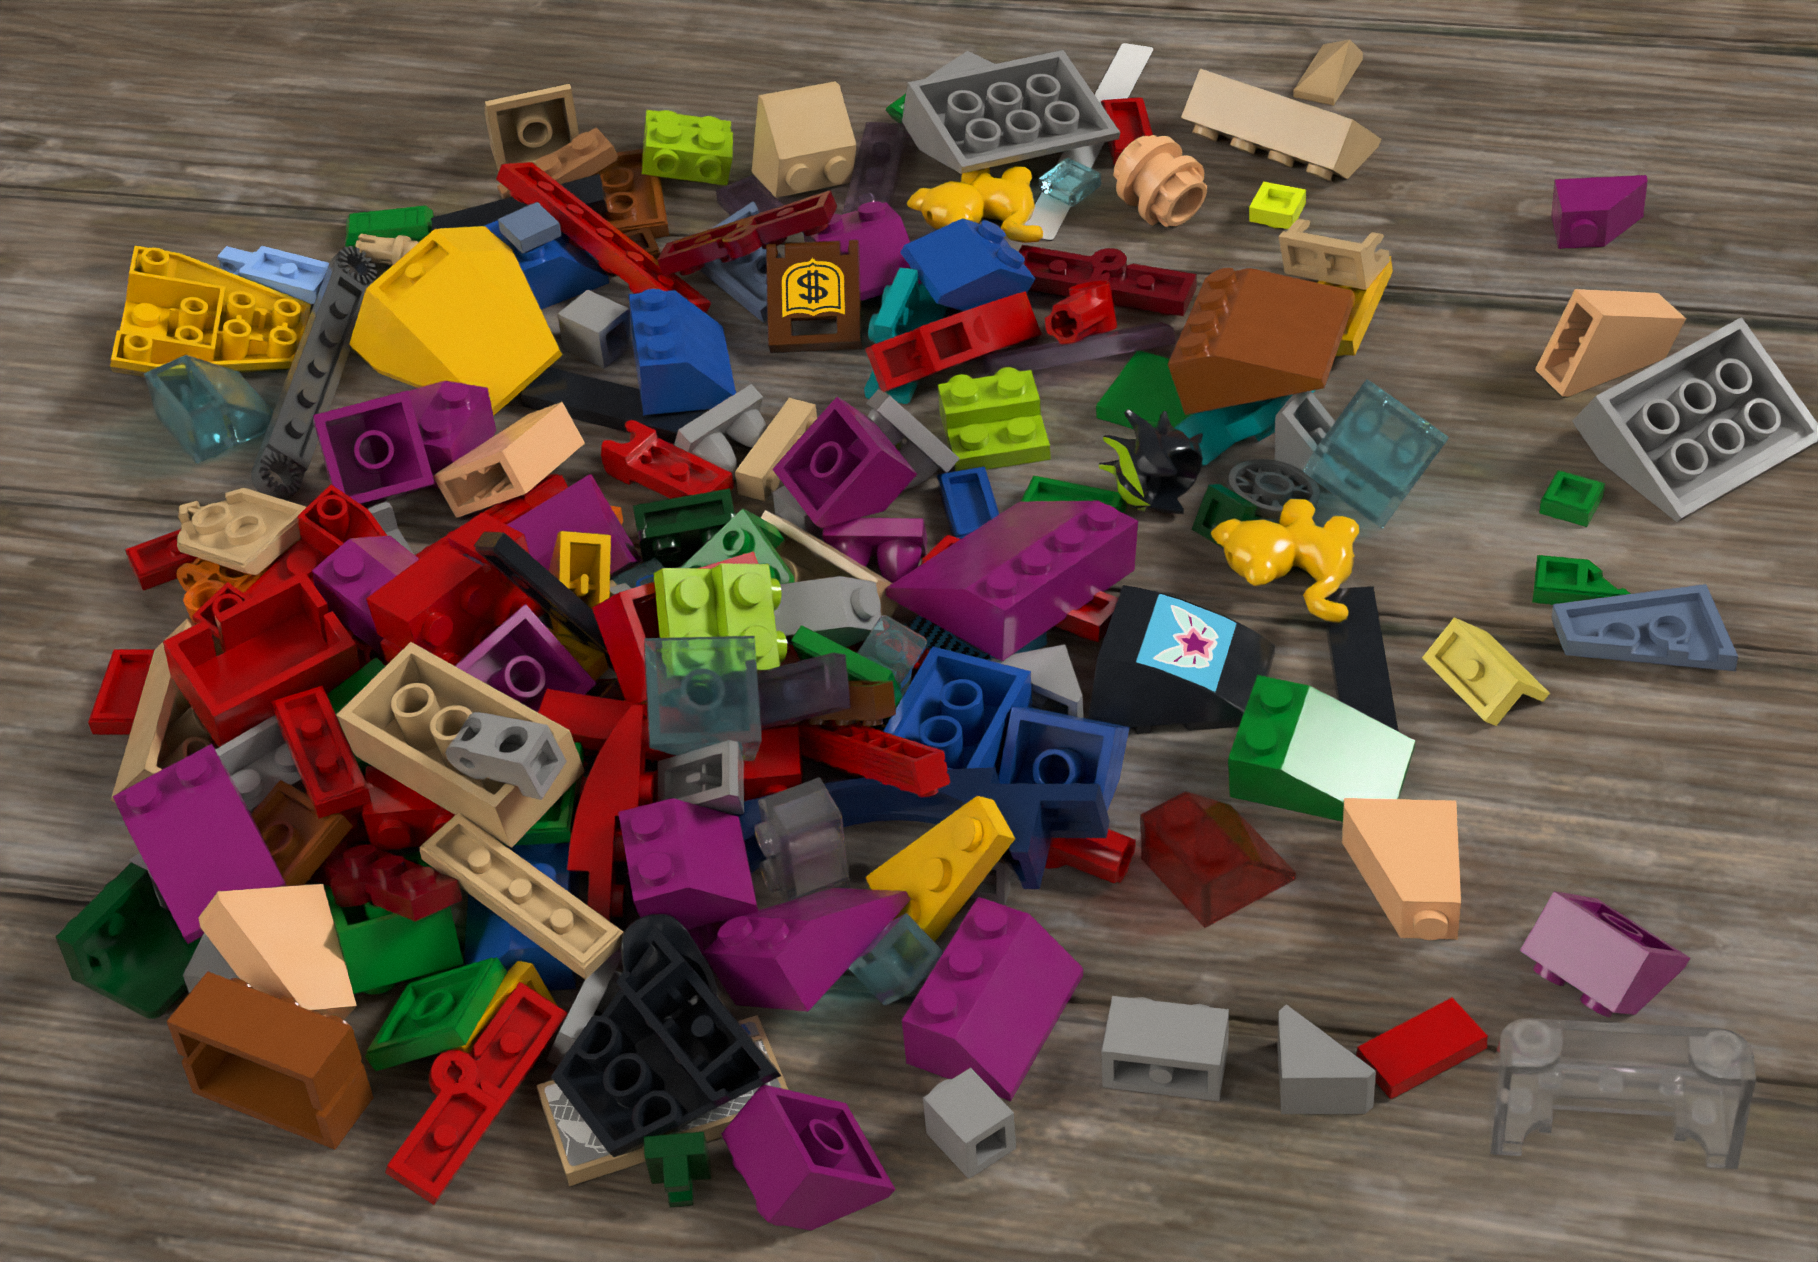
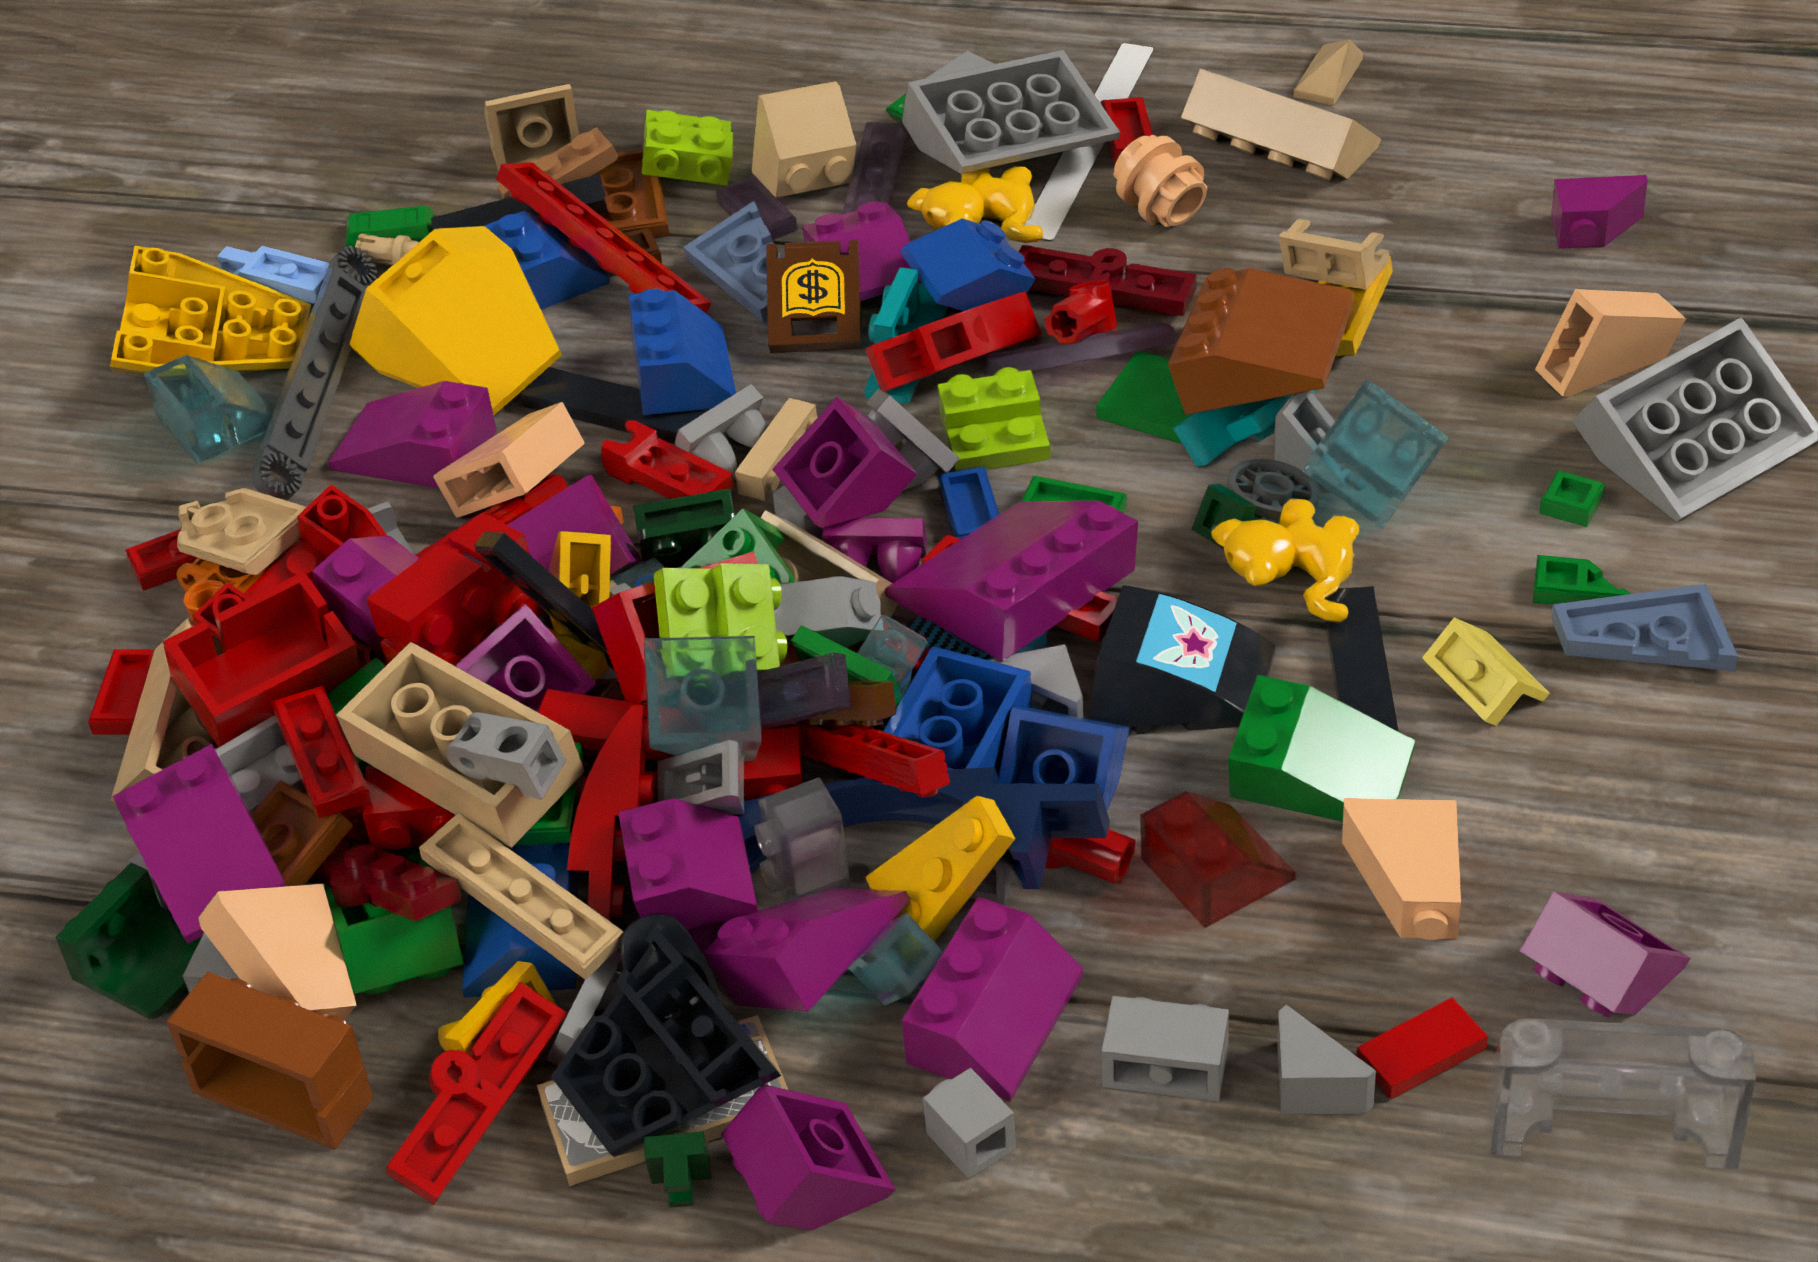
(374, 449): magenta slope -> none
(436, 1014): green tile -> none
(529, 227): sand blue tile -> none
(595, 328): light grey brick -> none
(748, 234): dark red hinge -> none
(1070, 182): clear light blue tile -> none
(1155, 465): black hair -> none
(1277, 205): neon yellow plate -> none

